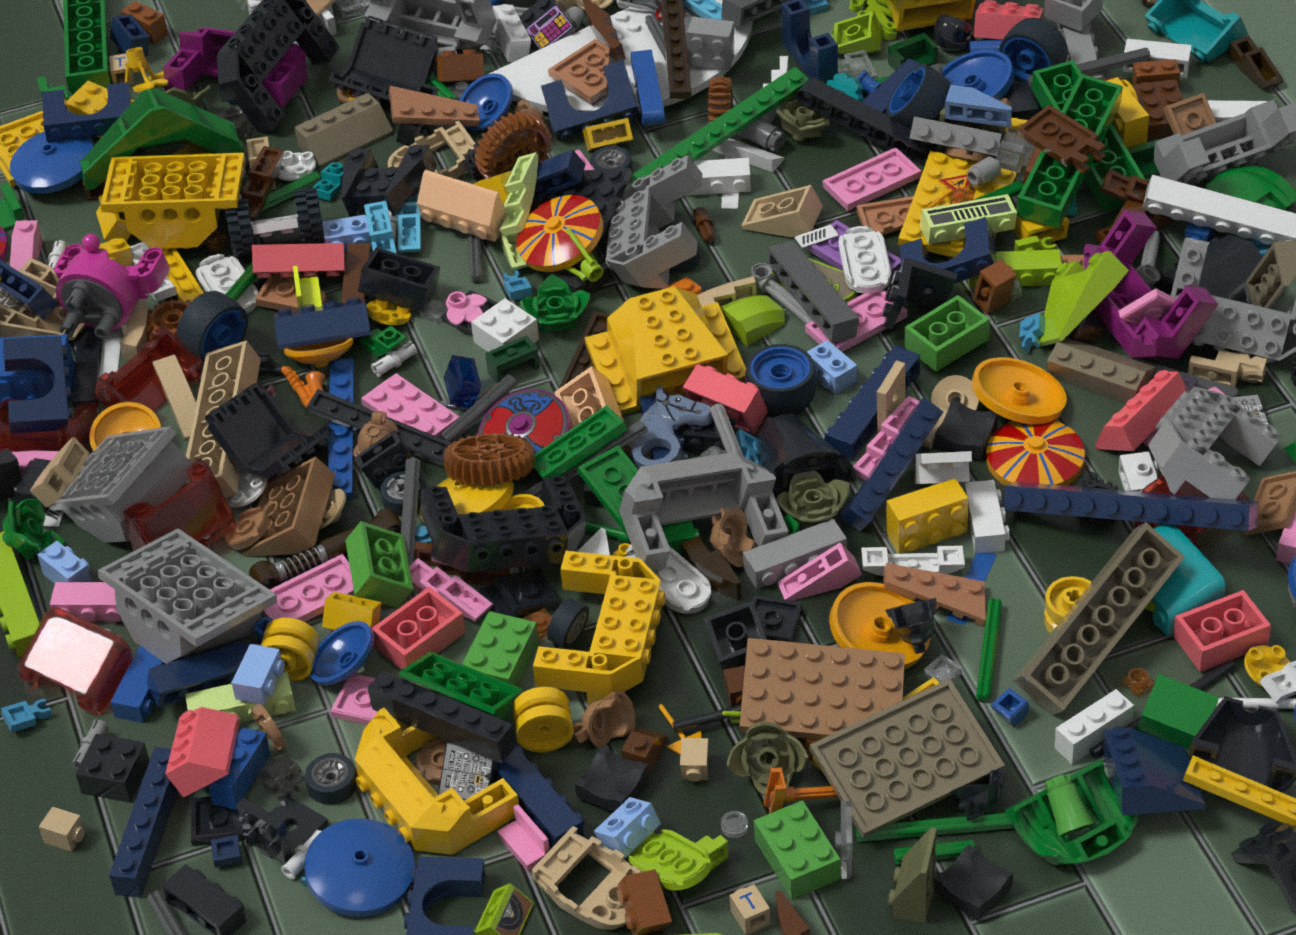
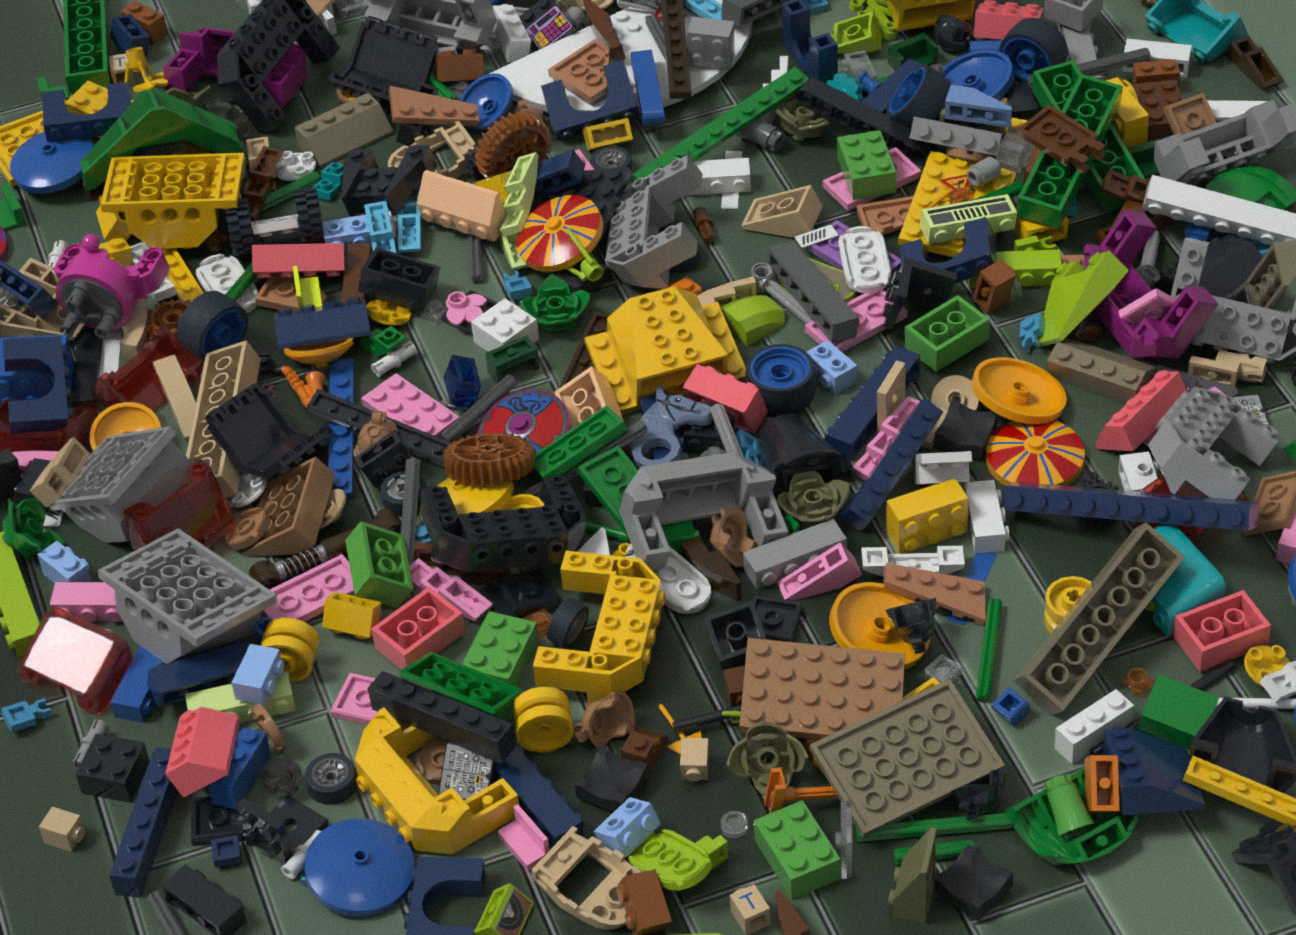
(25, 243): bright pink slope -> none
(342, 653): blue dish -> none
(720, 97): dark orange gear -> none
(757, 157): white slope -> none
(866, 164): none -> bright green brick
(1102, 784): none -> orange brick

